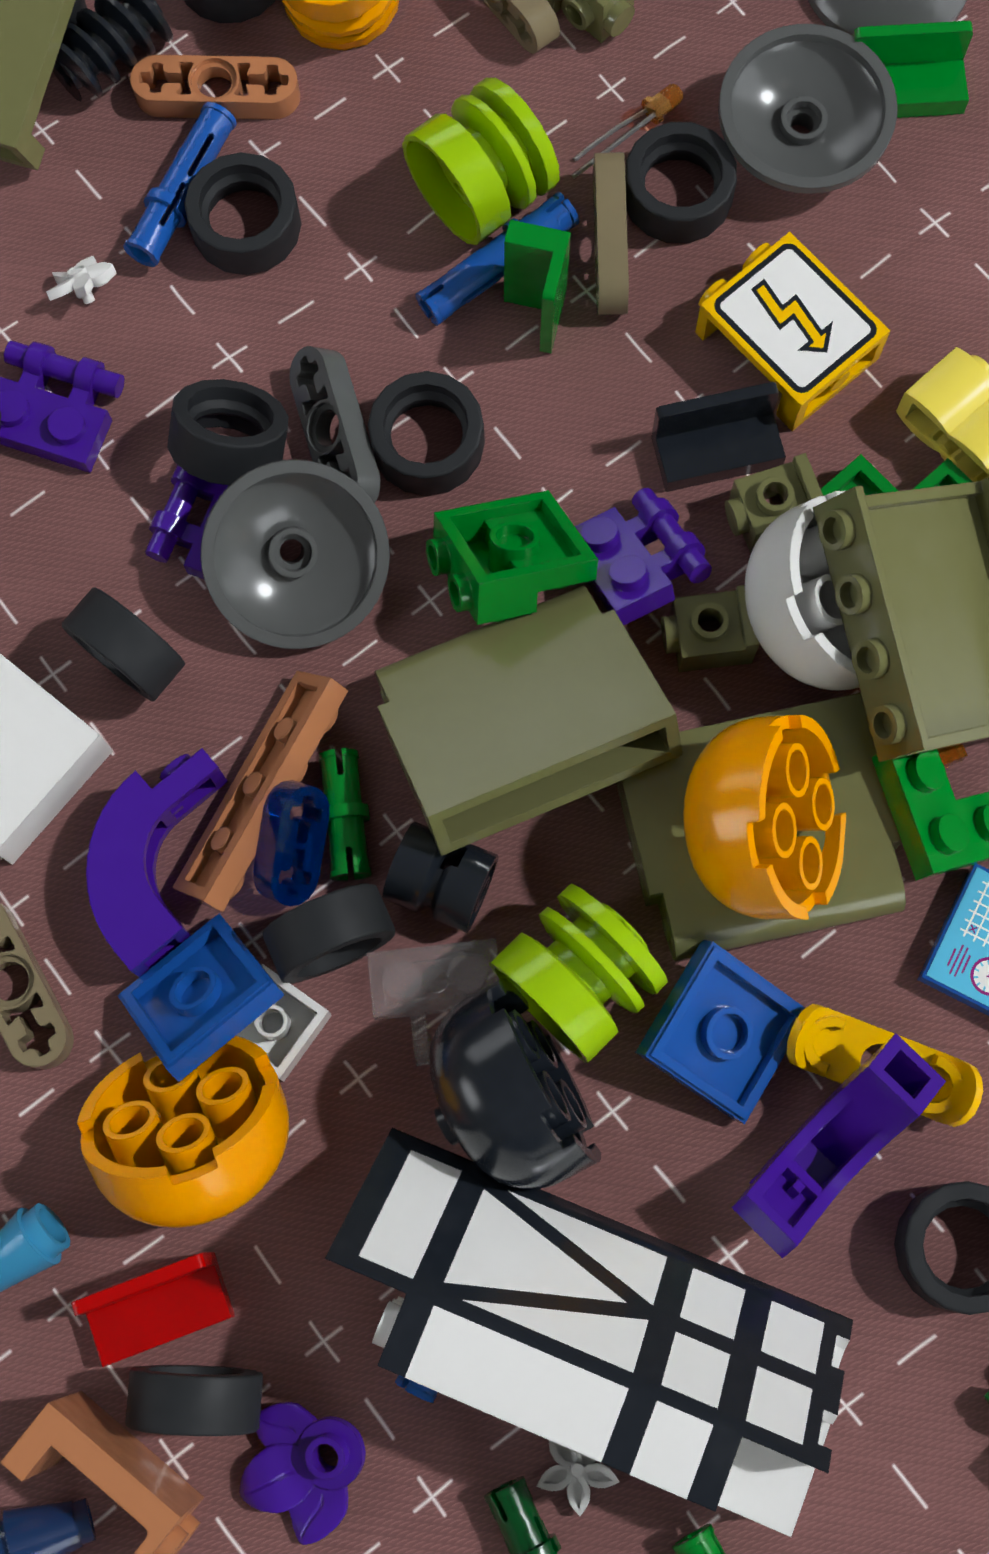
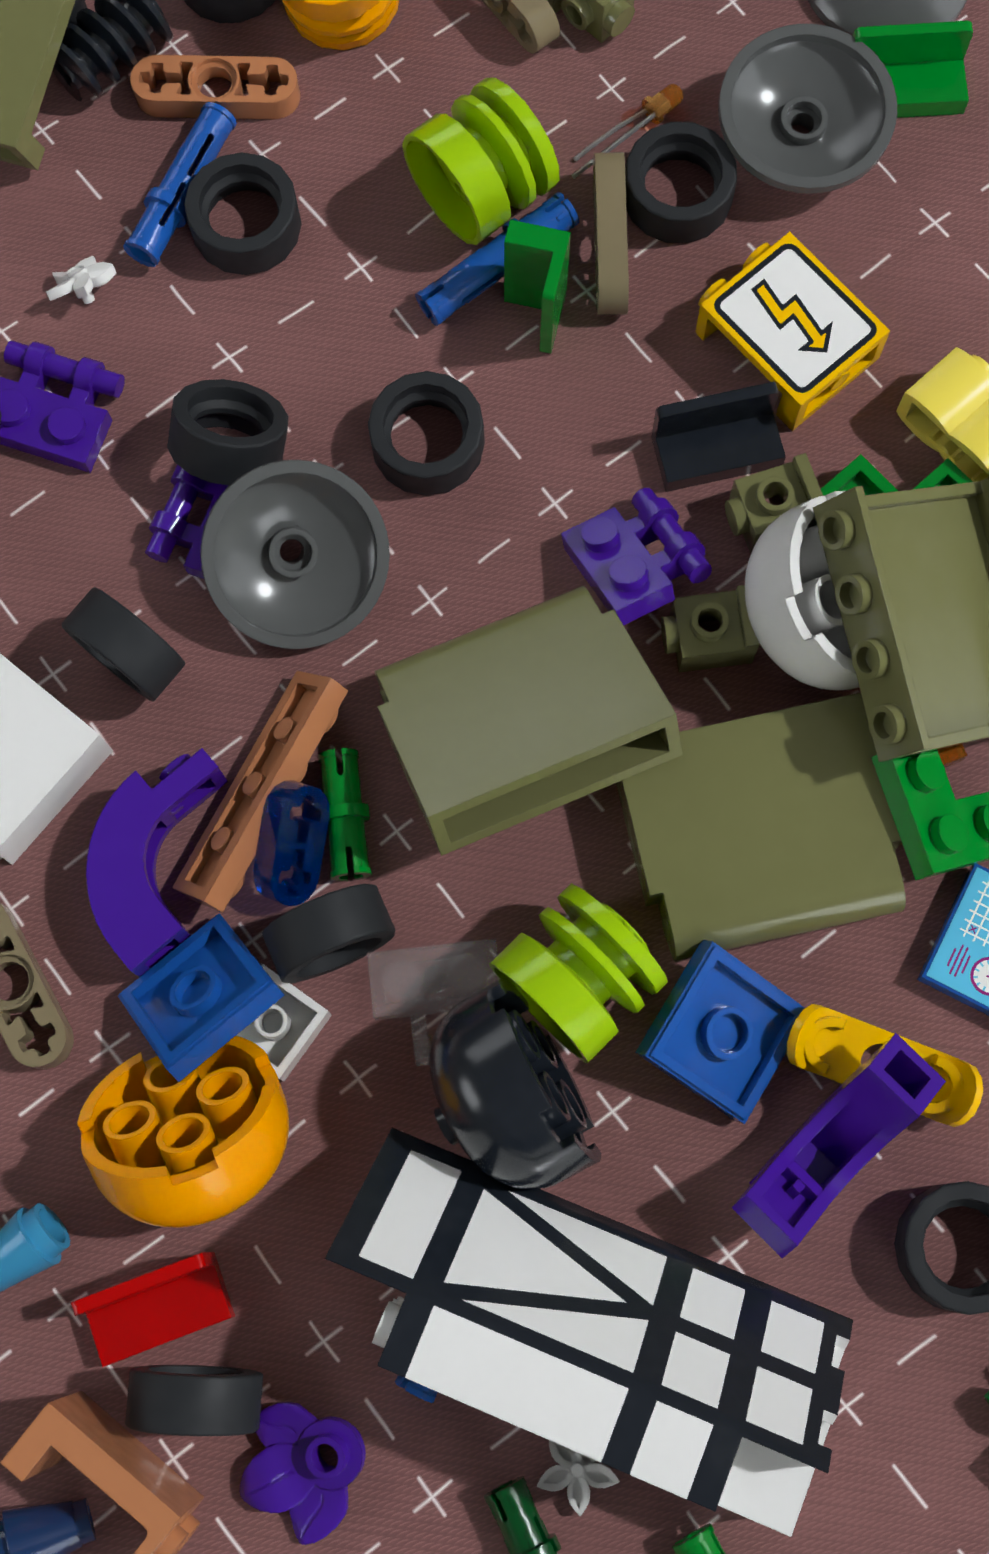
(321, 391): dark grey beam -> none
(447, 884): black wheel -> none
(506, 554): green plate -> none
(744, 814): light orange cylinder -> none

